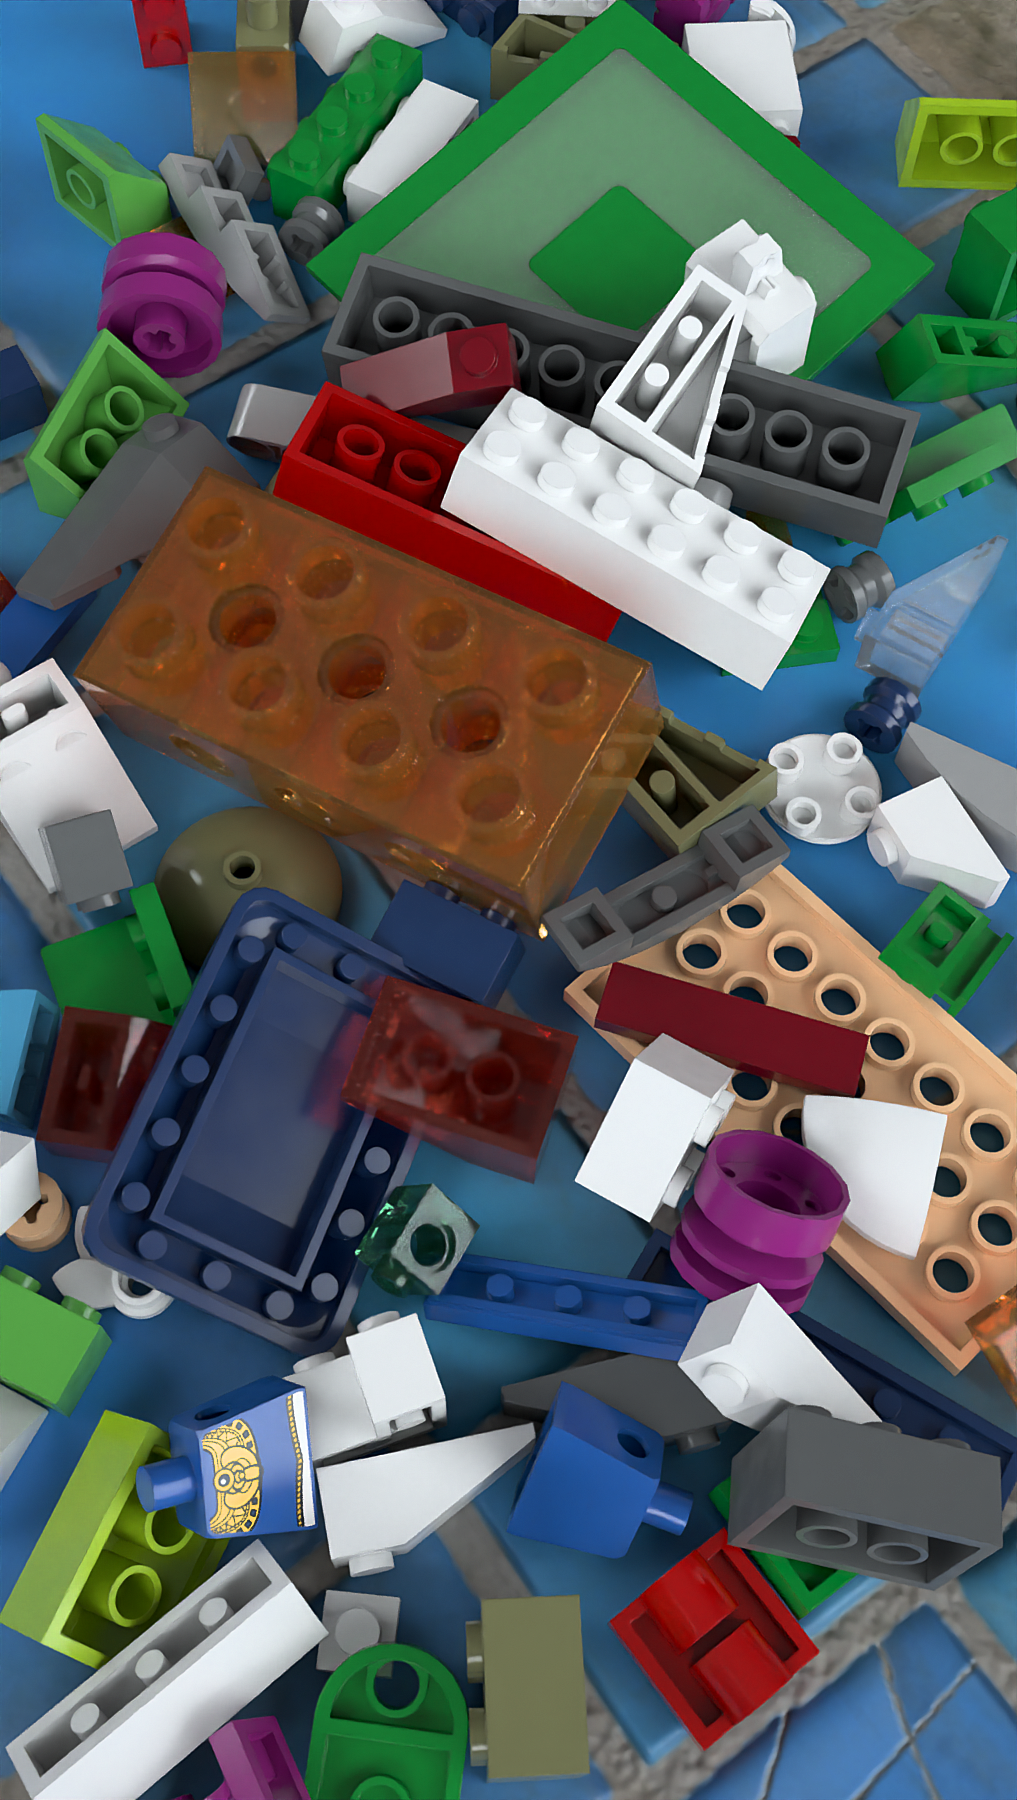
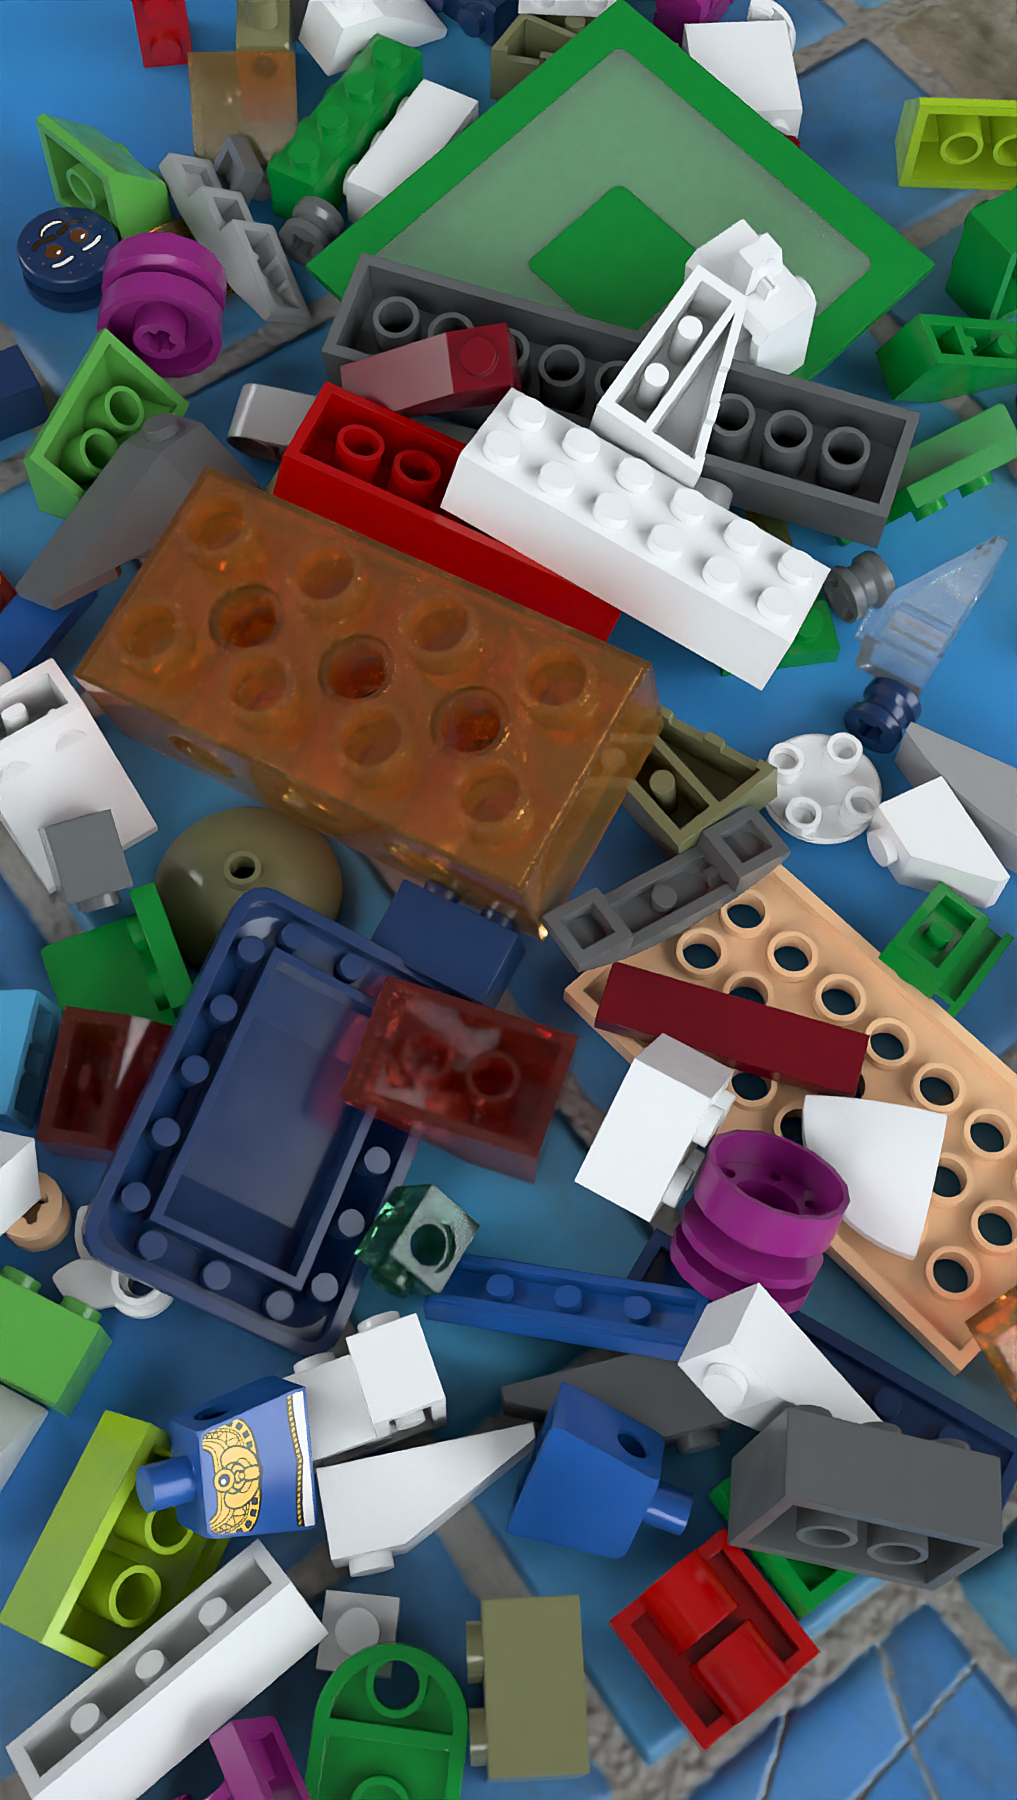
(65, 257): none -> dark blue head

